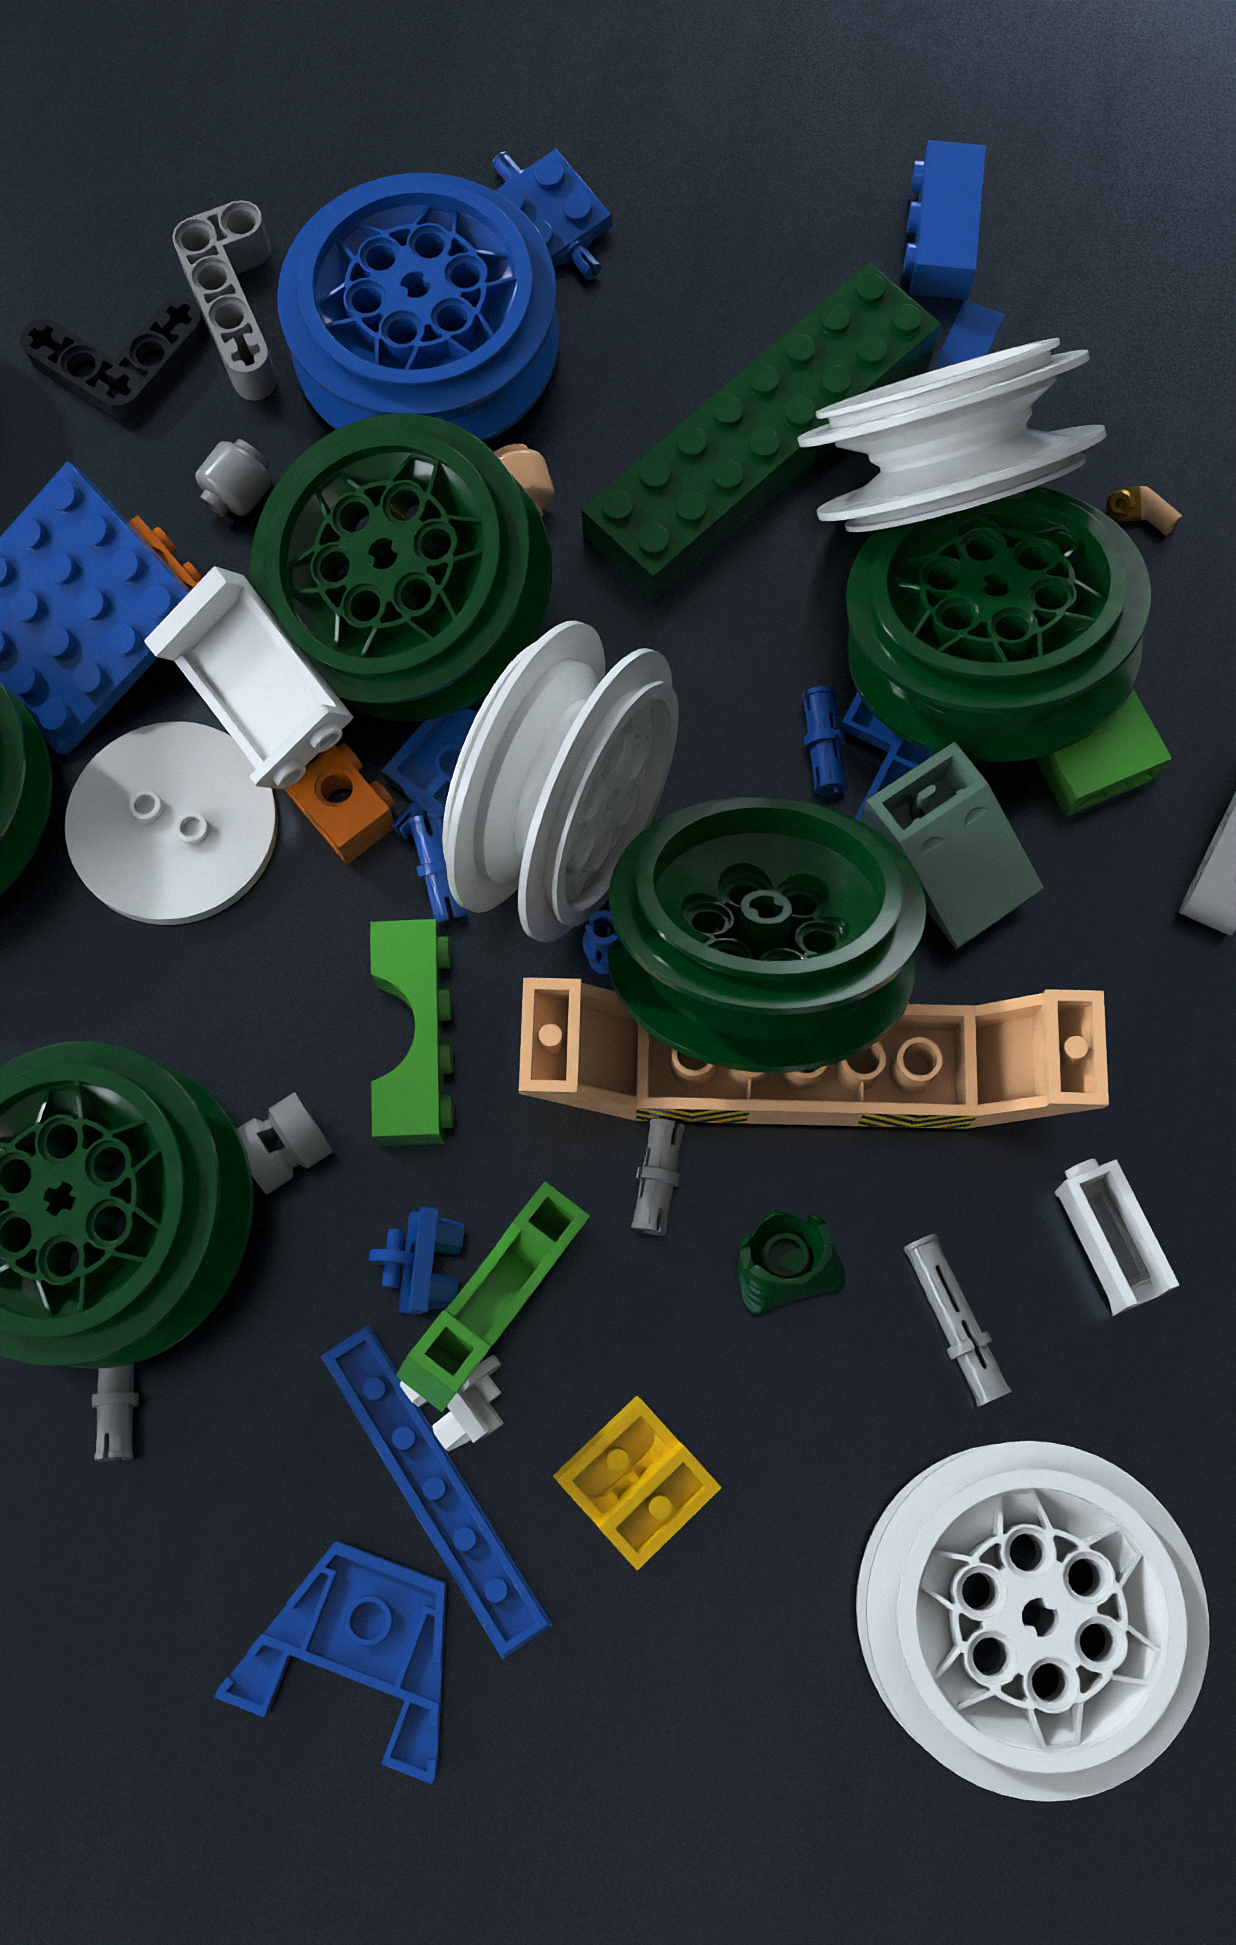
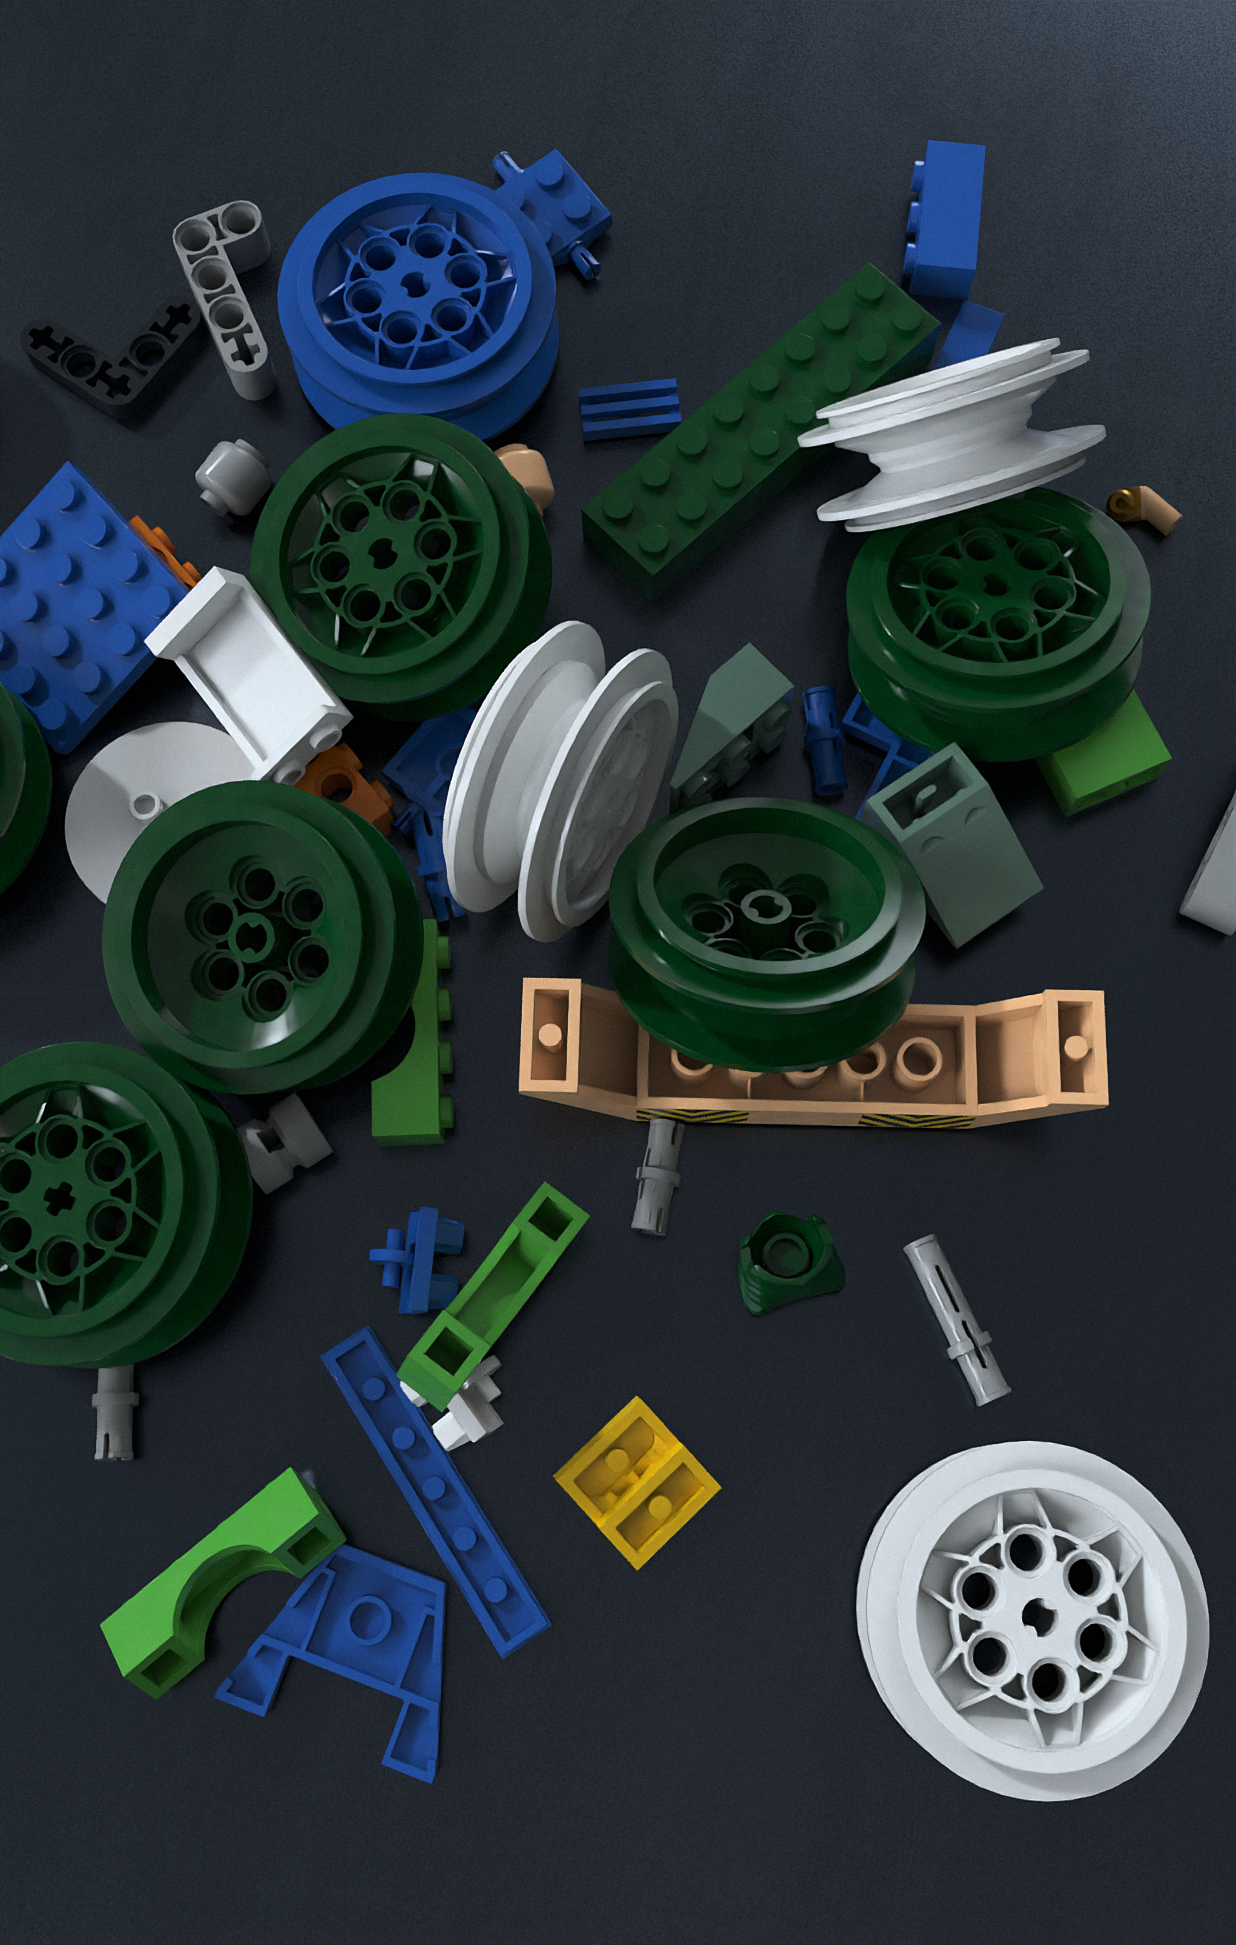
(164, 1626): none -> bright green arch
(173, 958): none -> dark green wheel
(597, 939): blue pin -> none
(629, 402): none -> blue tile
(737, 717): none -> sand green slope
(1115, 1235): white window -> none

